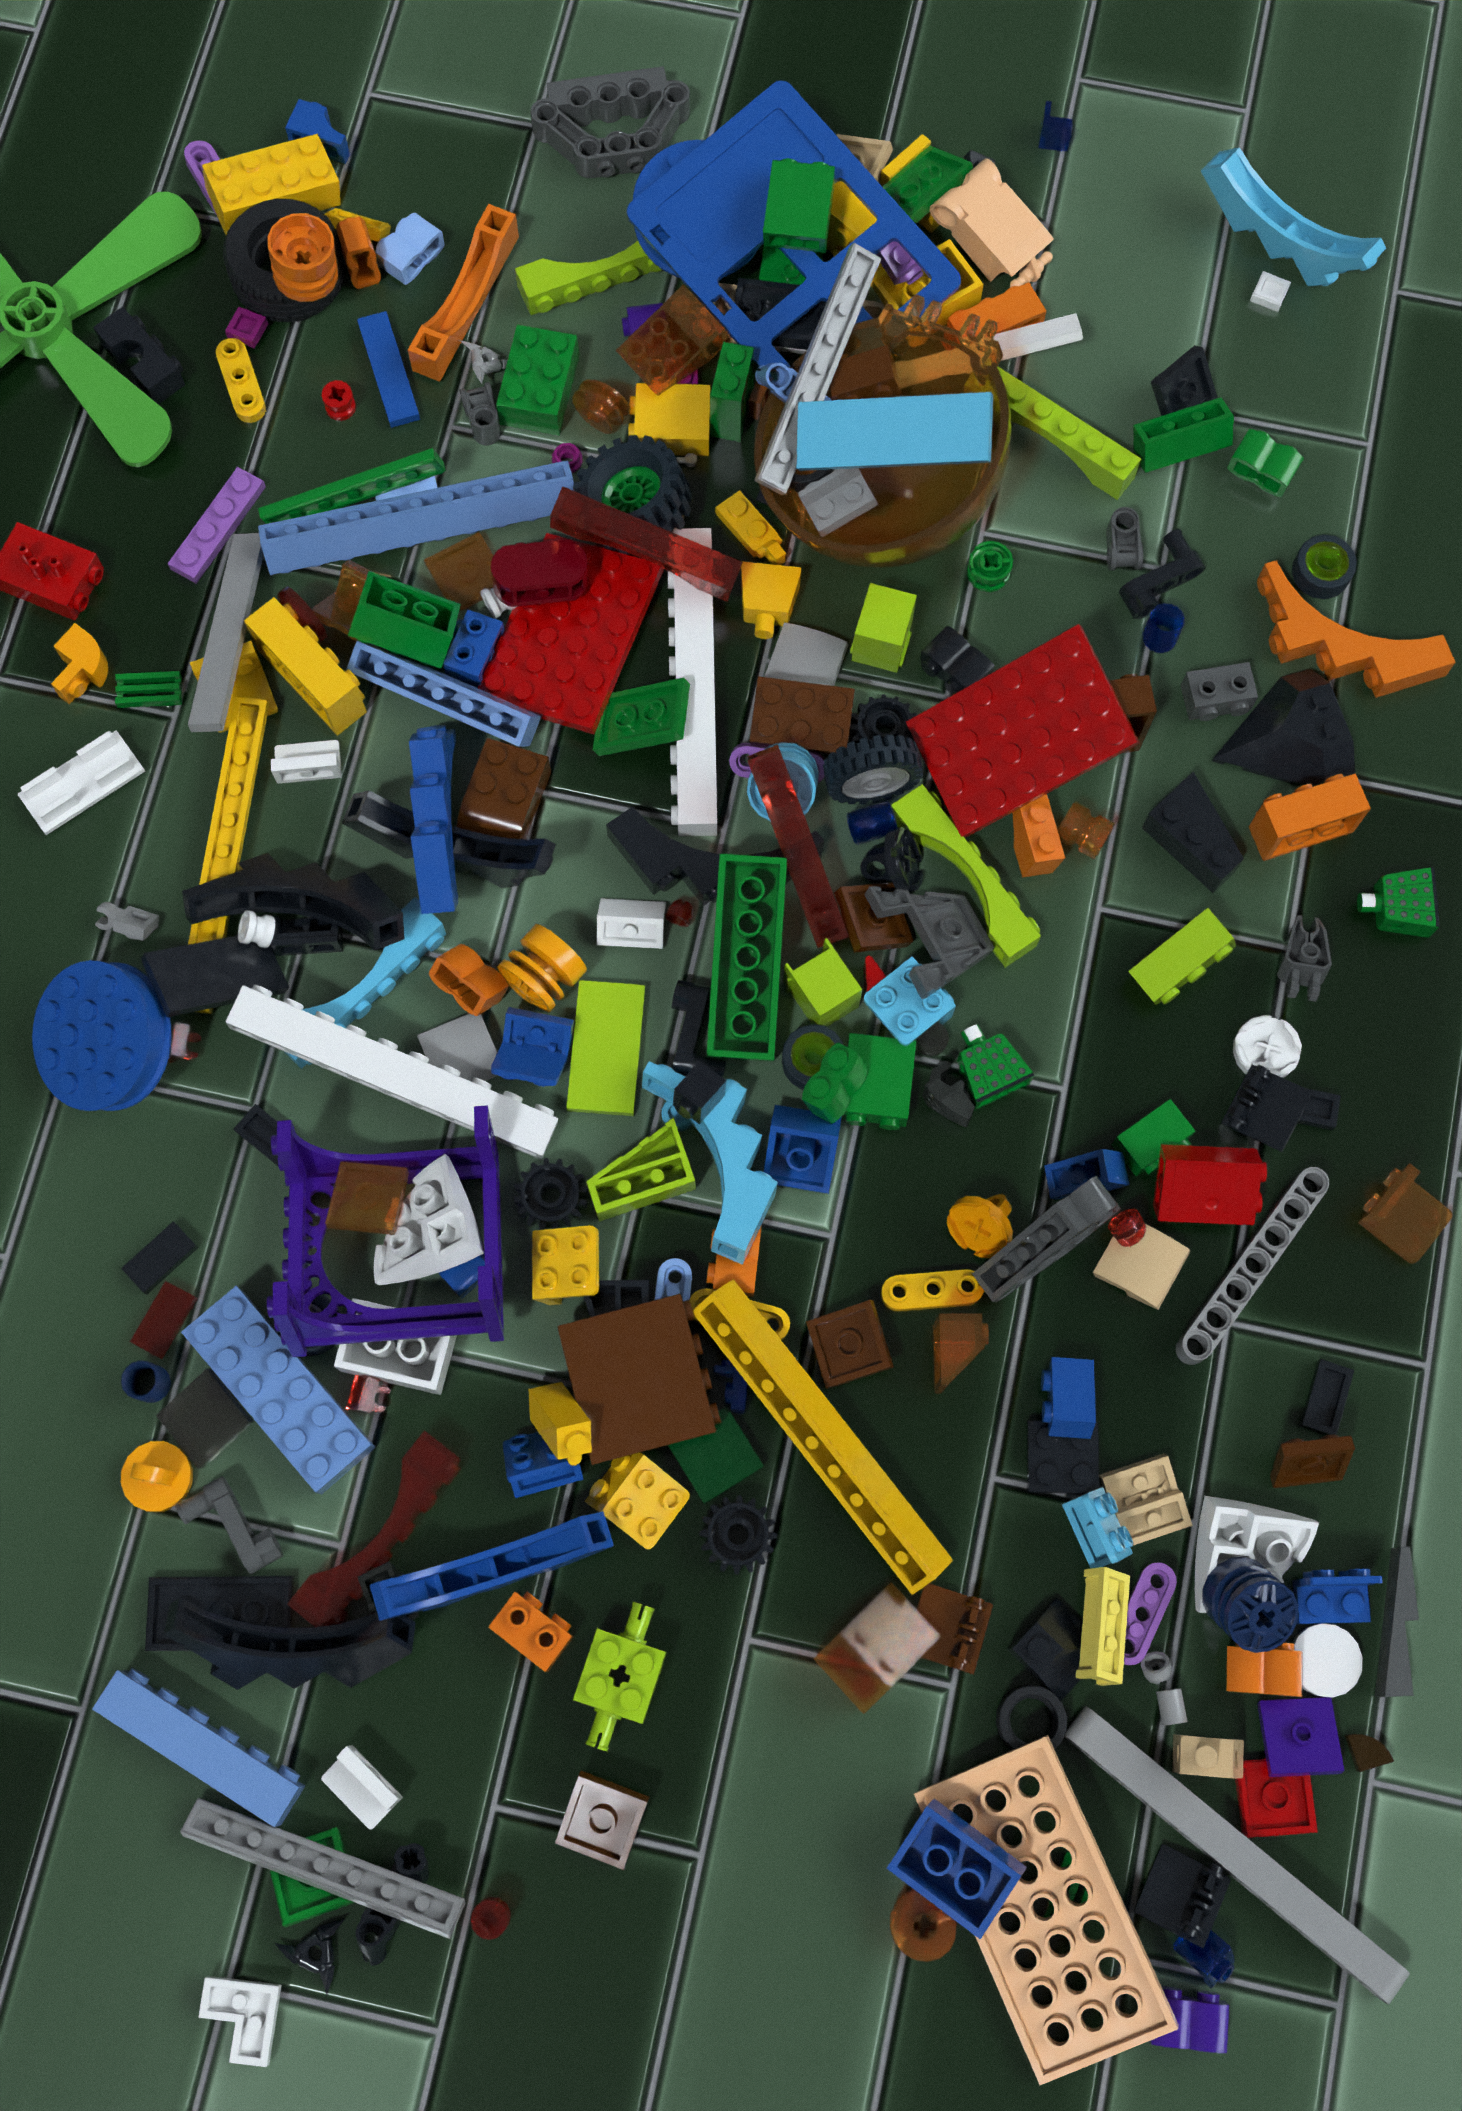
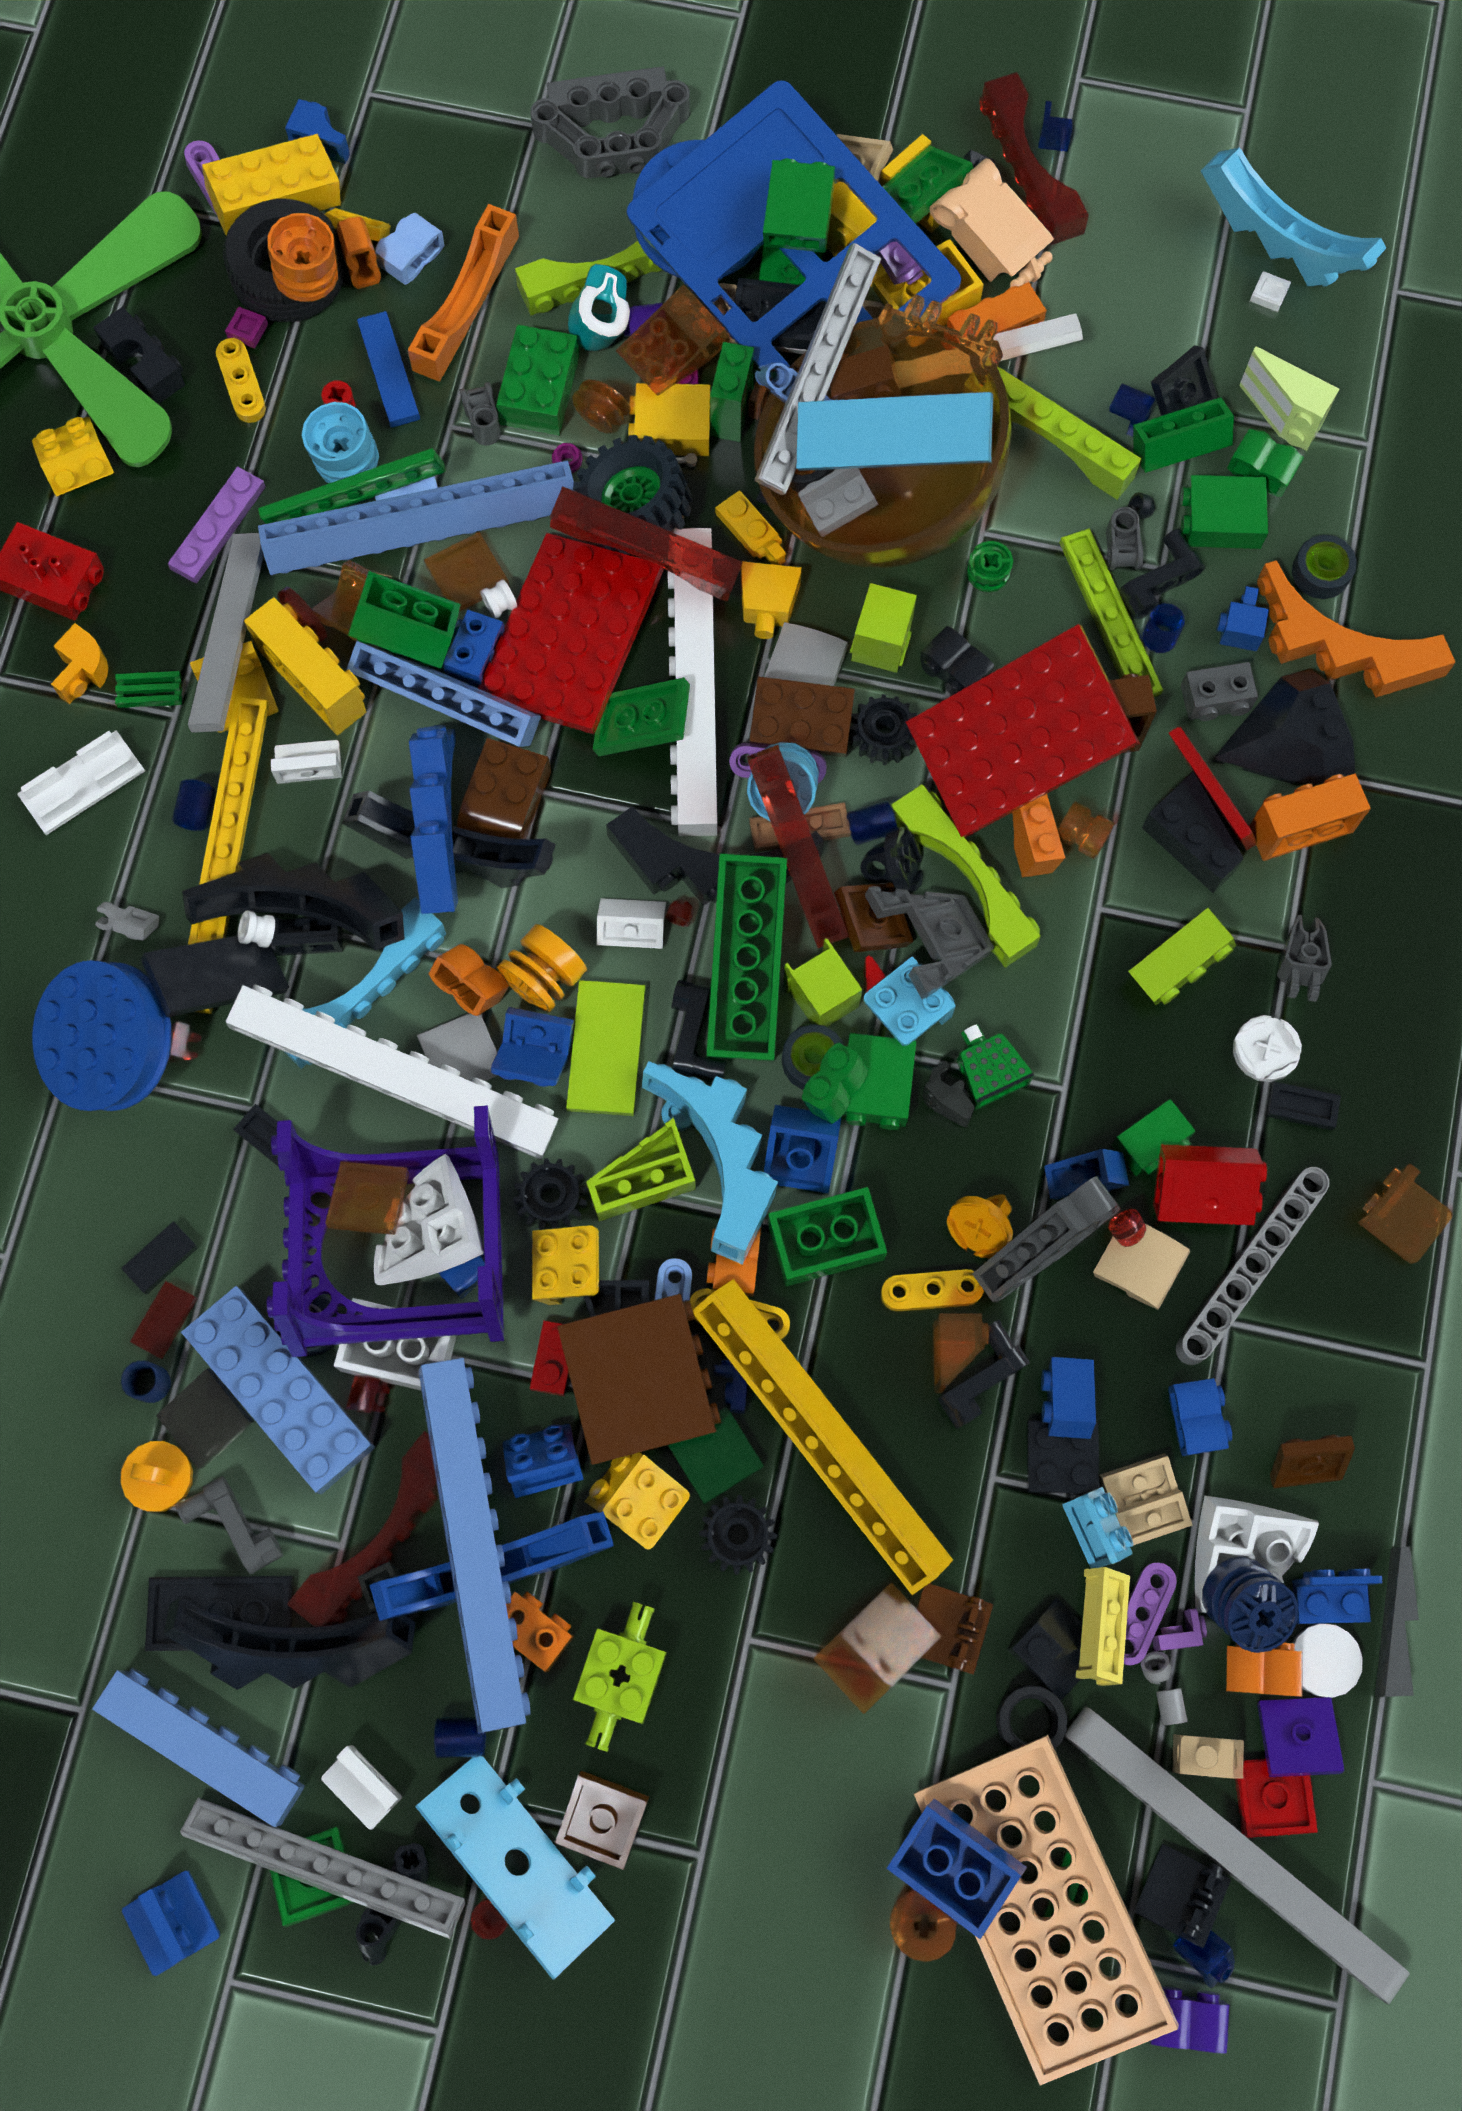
(71, 455): none -> yellow bracket
(170, 1922): none -> blue bracket
(193, 805): none -> clear blue piece
(253, 2010): white plate -> none
(301, 1955): black piece -> none
(339, 441): none -> medium azure wheel
(458, 1738): none -> clear blue piece
(472, 1547): none -> medium blue brick
(492, 360): light grey piece -> none
(539, 572): dark red brick -> none
(547, 1904): none -> medium azure piece
(550, 1366): none -> red plate
(560, 1422): yellow brick -> none
(594, 329): none -> teal piece
(699, 1093): black brick -> none
(826, 1236): none -> green brick
(827, 820): none -> medium nougat tile
(849, 1344): reddish brown hinge -> none
(872, 769): black wheel -> none
(933, 1041): clear smoke tile -> none
(960, 1401): none -> black beam
(1054, 203): none -> clear red arch
(1107, 607): none -> lime tile
(1132, 406): none -> clear blue panel
(1142, 504): none -> black hinge
(1175, 1638): none -> medium lavender bracket
(1199, 1417): none -> blue brick
(1213, 788): none -> red tile
(1225, 511): none -> green brick
(1243, 622): none -> blue brick
(1267, 1107): black hinge -> none
(1287, 397): none -> yellowish green slope
(1326, 1398): black tile -> none
(1367, 1752): dark brown tile -> none
(1404, 902): green torso -> none

